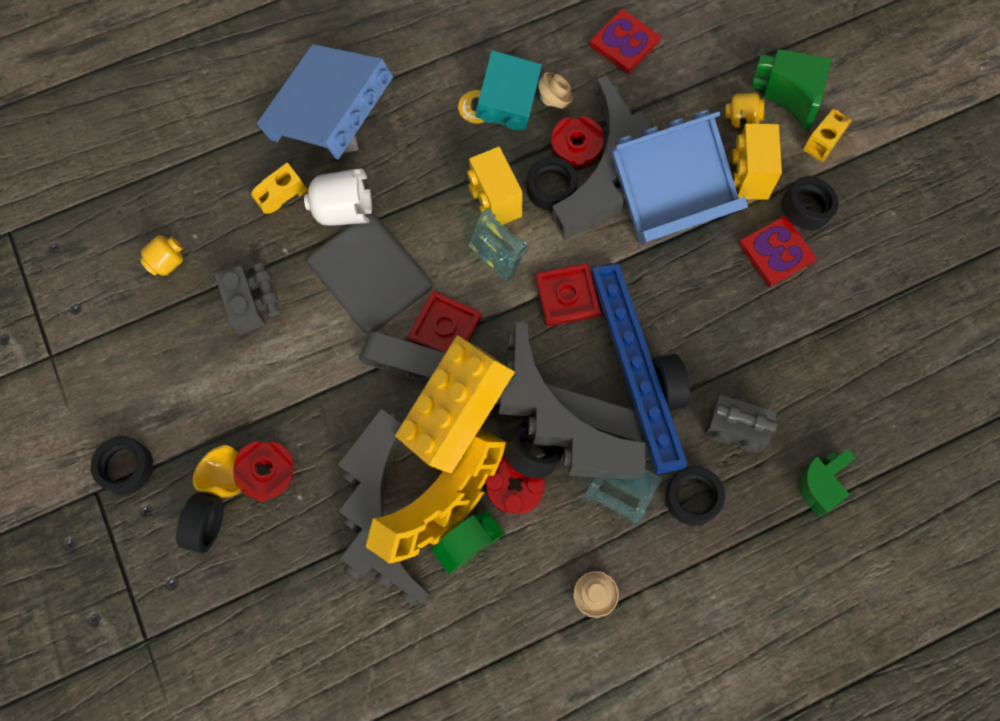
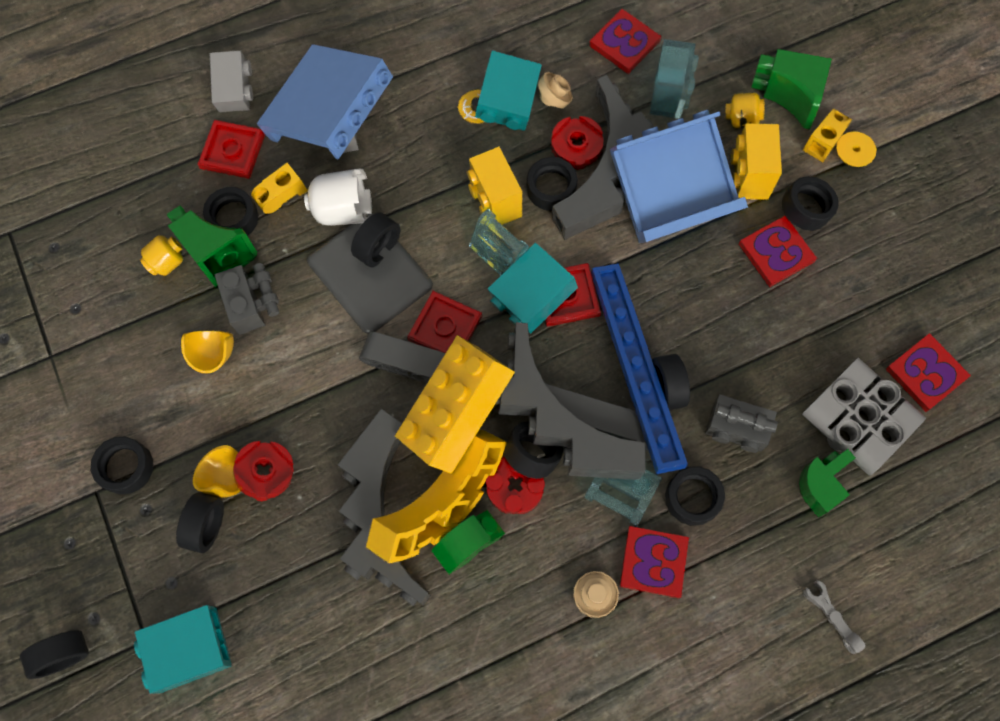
(54, 654): none -> black tyre
(182, 649): none -> teal brick
(207, 349): none -> yellow helmet
(211, 245): none -> green hips
(228, 195): none -> black tyre
(230, 81): none -> light grey brick
(231, 149): none -> red tile
(374, 229): none -> black tyre
(532, 288): none -> teal brick
(654, 562): none -> tile
(674, 79): none -> clear light blue brick
(850, 639): none -> light grey piece
(856, 149): none -> yellow piece
(874, 449): none -> light grey connector
(928, 372): none -> red tile

